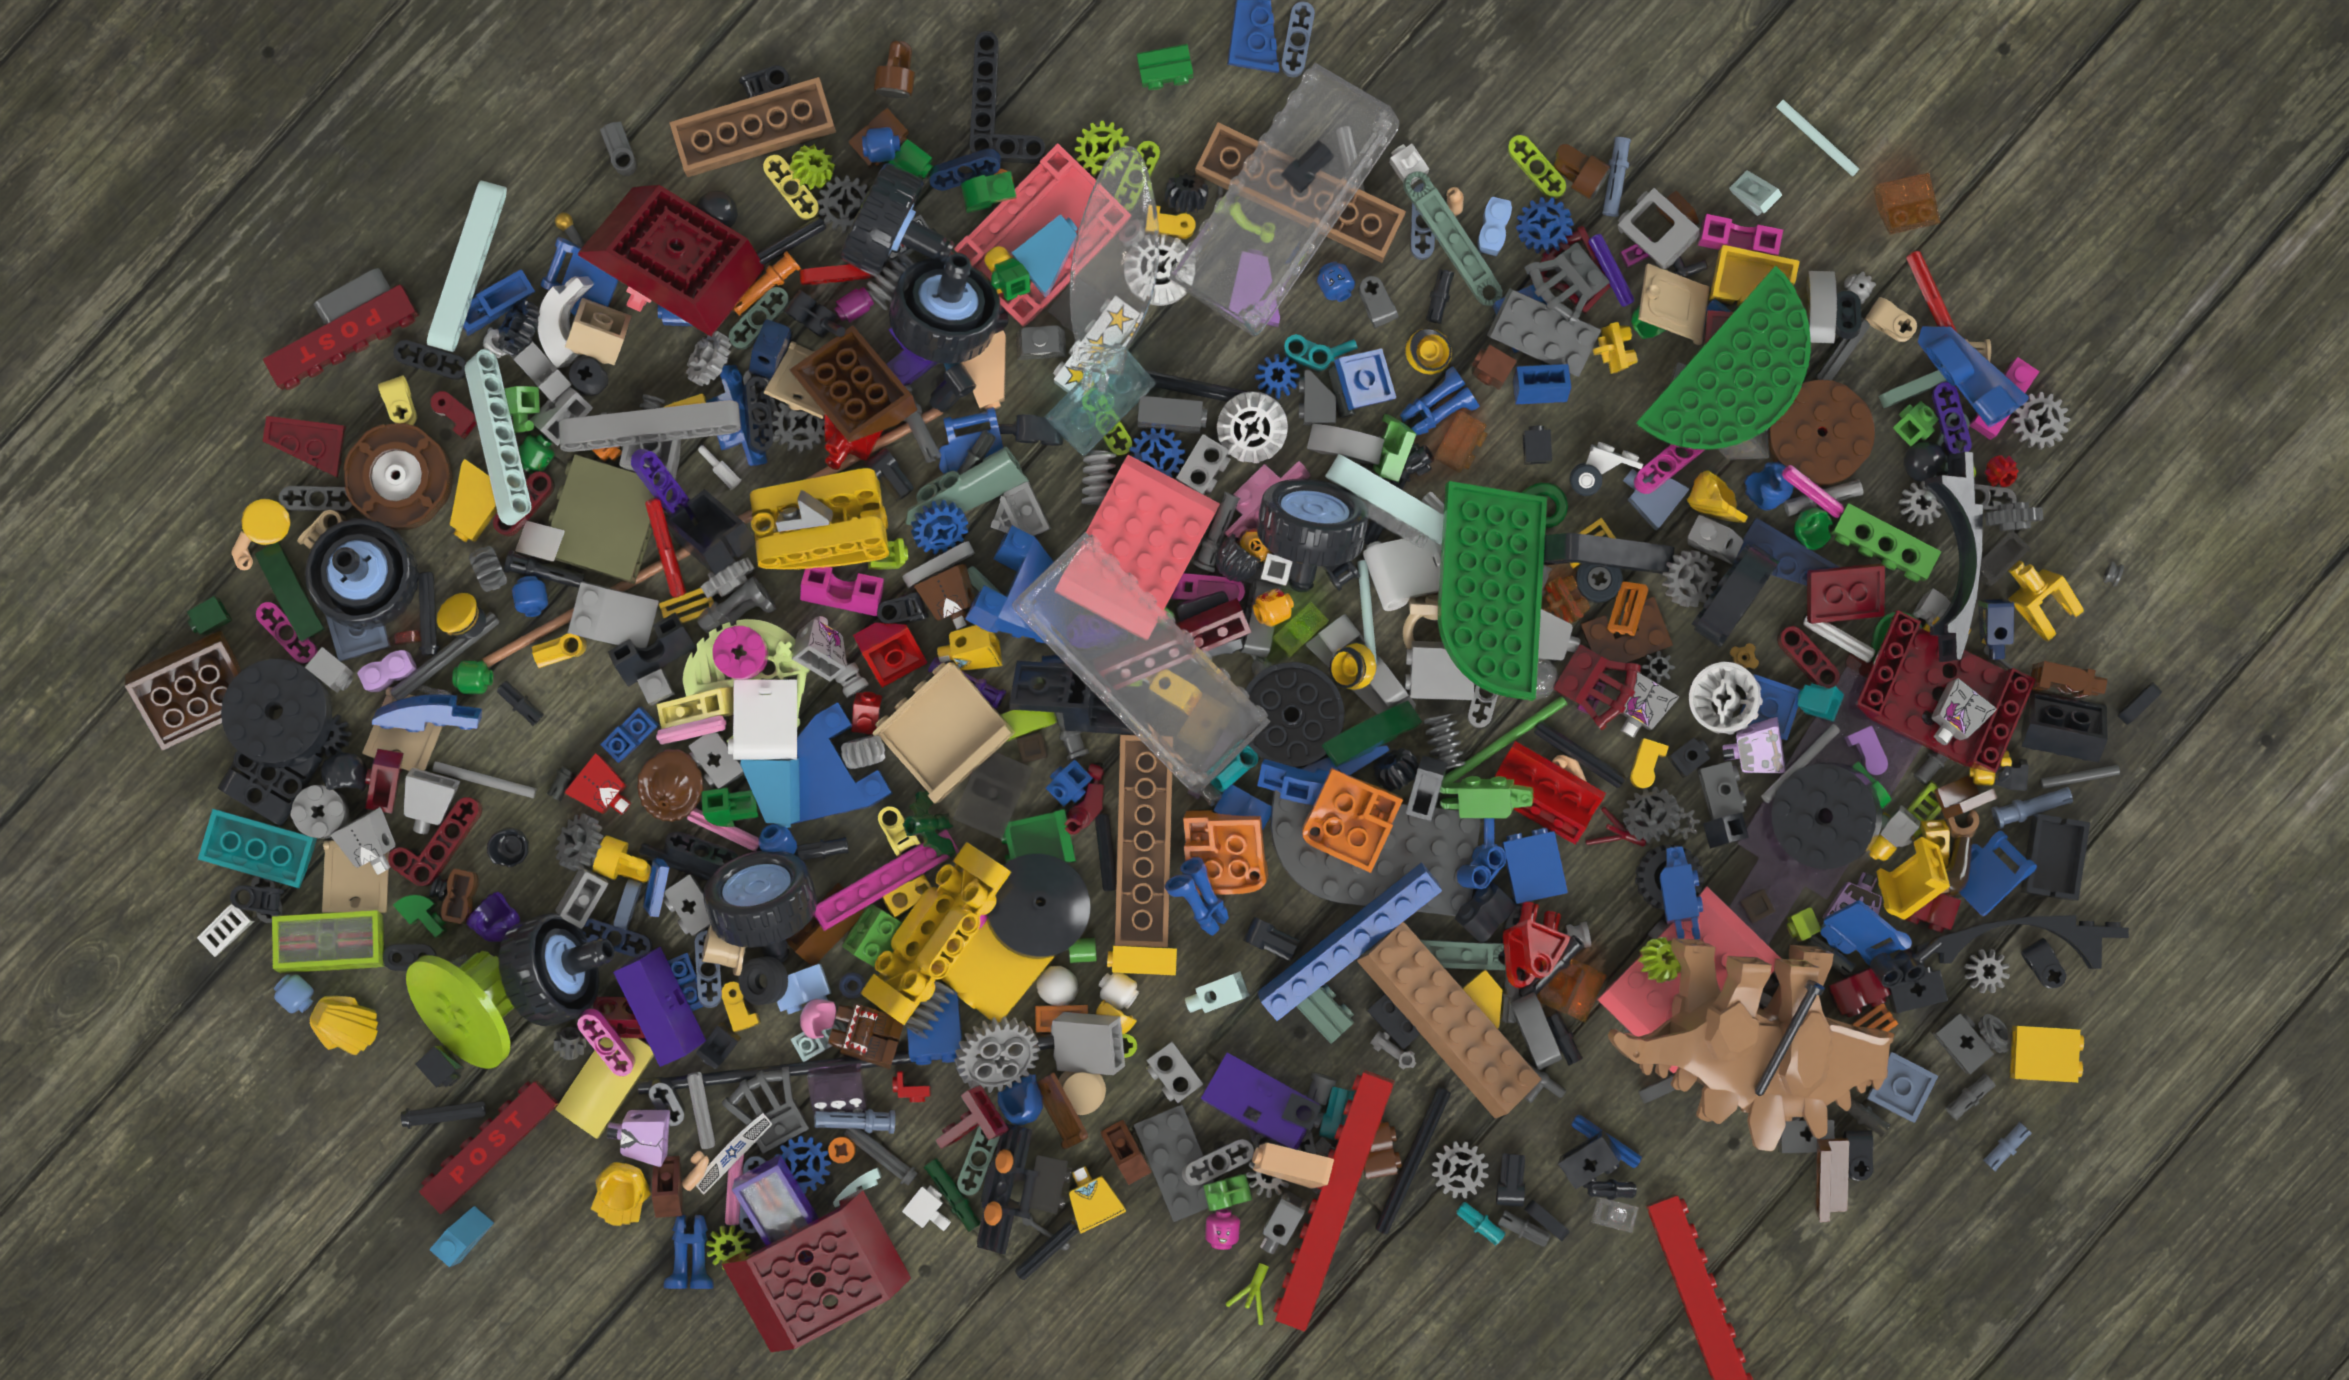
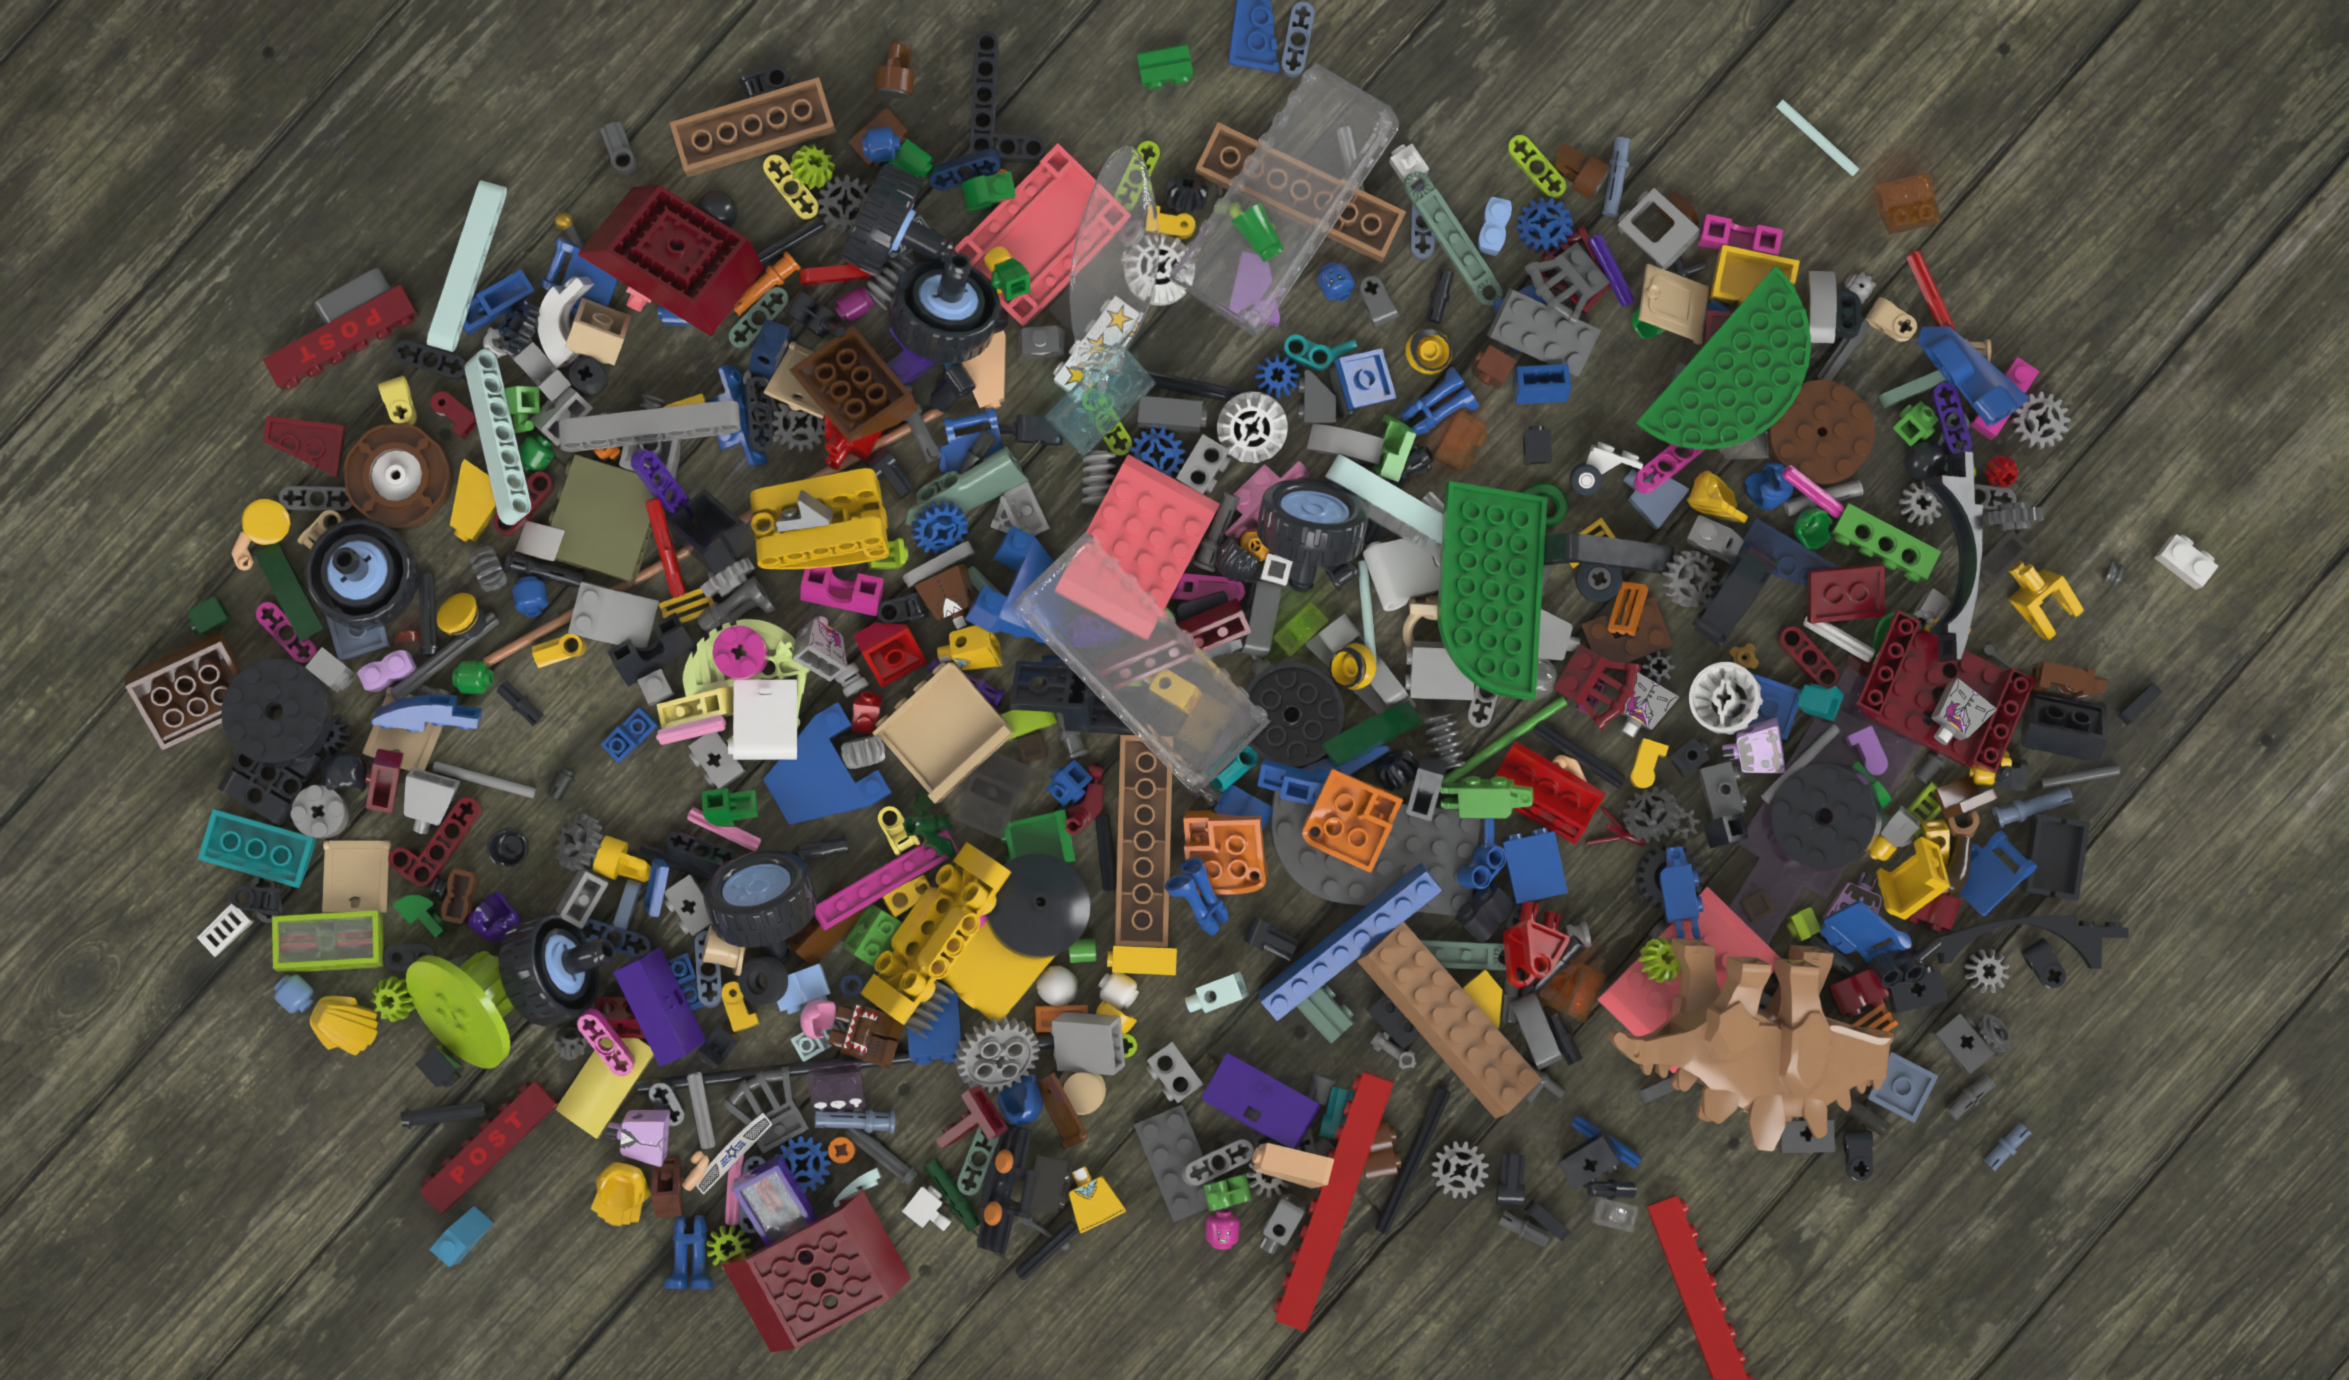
(366, 840): light grey torso -> none
(393, 999): none -> lime gear
(599, 787): red torso -> none
(670, 785): reddish brown piece -> none
(708, 358): light grey gear -> none
(721, 469): white axle -> none
(775, 789): dark azure slope -> none
(777, 839): blue head -> none
(915, 1093): red bracket -> none
(1047, 252): dark azure slope -> none
(1094, 141): lime gear -> none
(1125, 1152): copper slope -> none
(1254, 1289): lime plant -> none
(1259, 232): none -> green plant
(1273, 607): light orange head -> none
(1292, 1106): black brick -> none
(1303, 171): black piece -> none
(1455, 200): light nougat arm -> none
(1480, 1223): teal axle -> none
(1562, 602): clear orange hips -> none
(1612, 347): yellow hips -> none
(1633, 255): magenta piece -> none
(1755, 193): light aqua slope -> none
(1813, 989): black bar -> none
(1831, 1177): panel -> none
(1995, 614): dark blue torso -> none
(2046, 1054): yellow brick -> none
(2186, 561): none -> white brick

